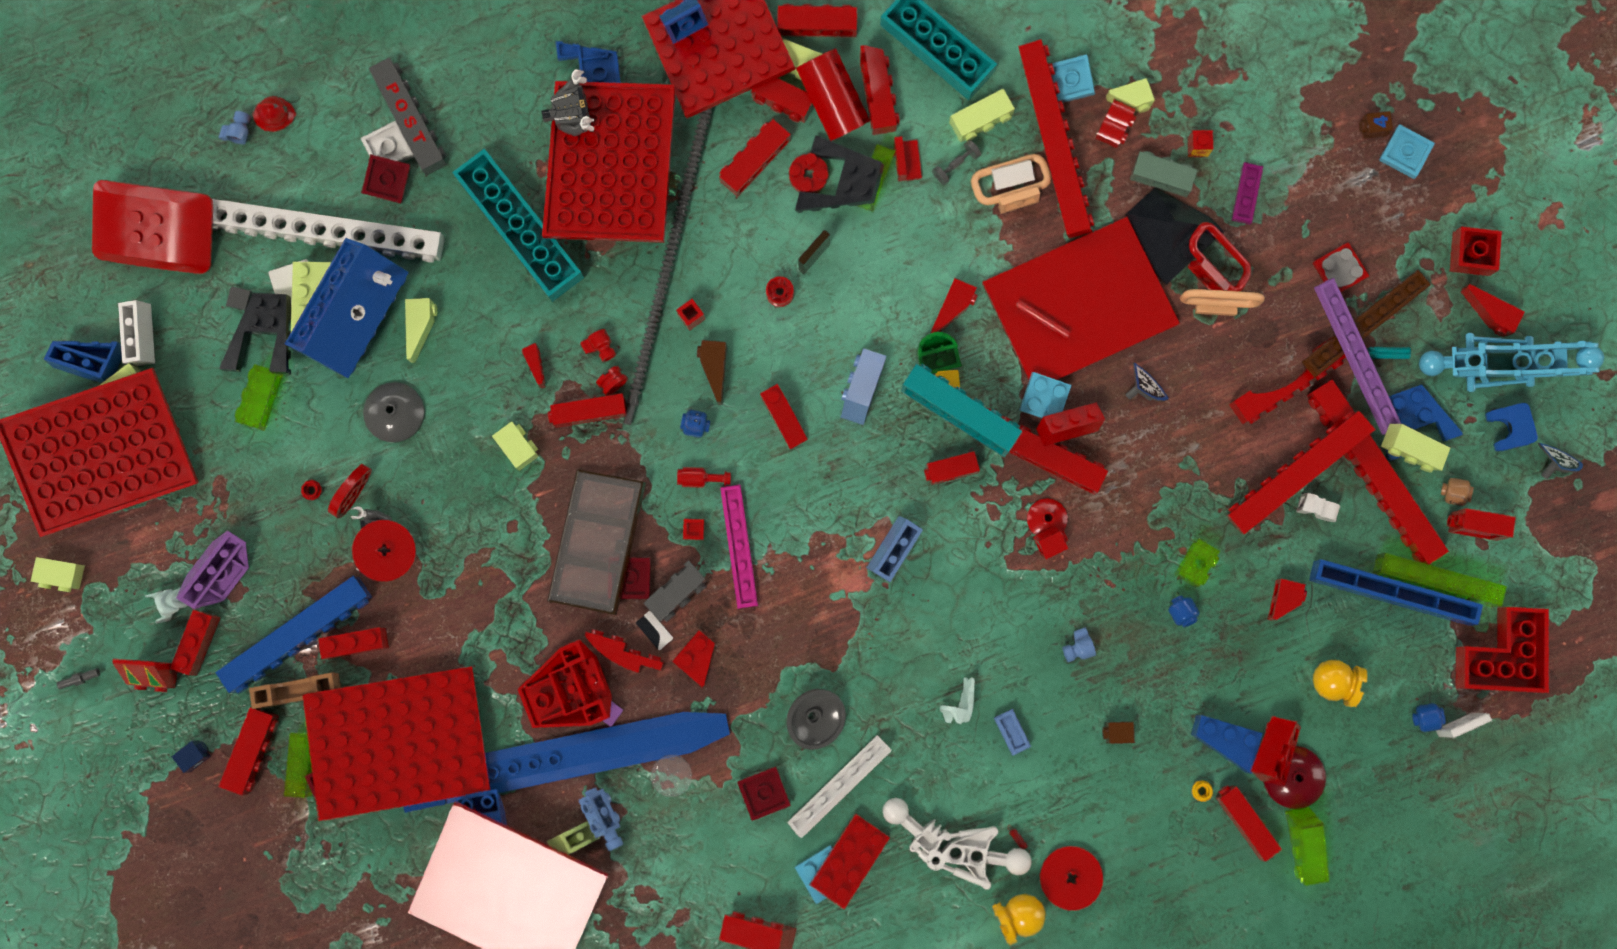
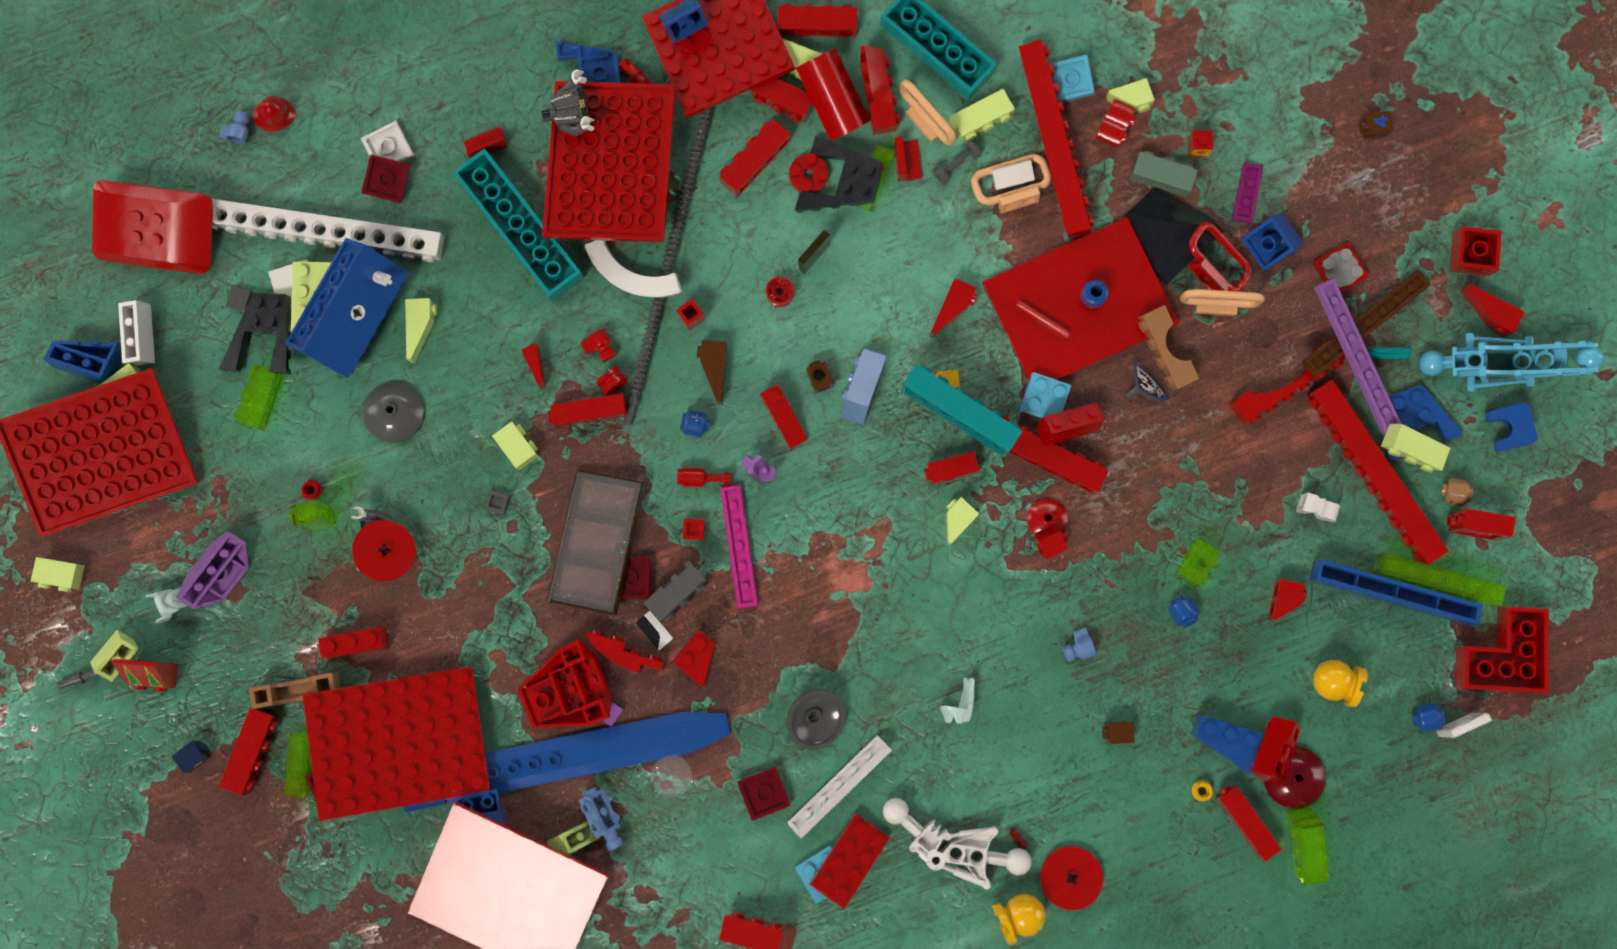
(117, 647): none -> yellowish green brick
(195, 643): red brick -> none
(293, 635): blue brick -> none
(312, 516): none -> clear neon green brick
(349, 491): red piece -> none
(406, 113): dark grey brick -> none
(491, 141): none -> red panel
(496, 502): none -> dark grey tile
(625, 279): none -> white tile
(636, 75): none -> red pin
(759, 469): none -> medium lavender hips
(819, 385): none -> reddish brown brick
(894, 548): medium blue brick -> none
(925, 115): none -> light nougat bar
(938, 352): green slope -> none
(958, 518): none -> yellowish green slope
(1012, 732): medium blue plate -> none
(1096, 288): none -> blue head
(1156, 325): none -> medium nougat arch
(1272, 241): none -> blue slope
(1300, 472): red brick -> none
(1406, 151): medium azure plate -> none
(1560, 461): shield -> none

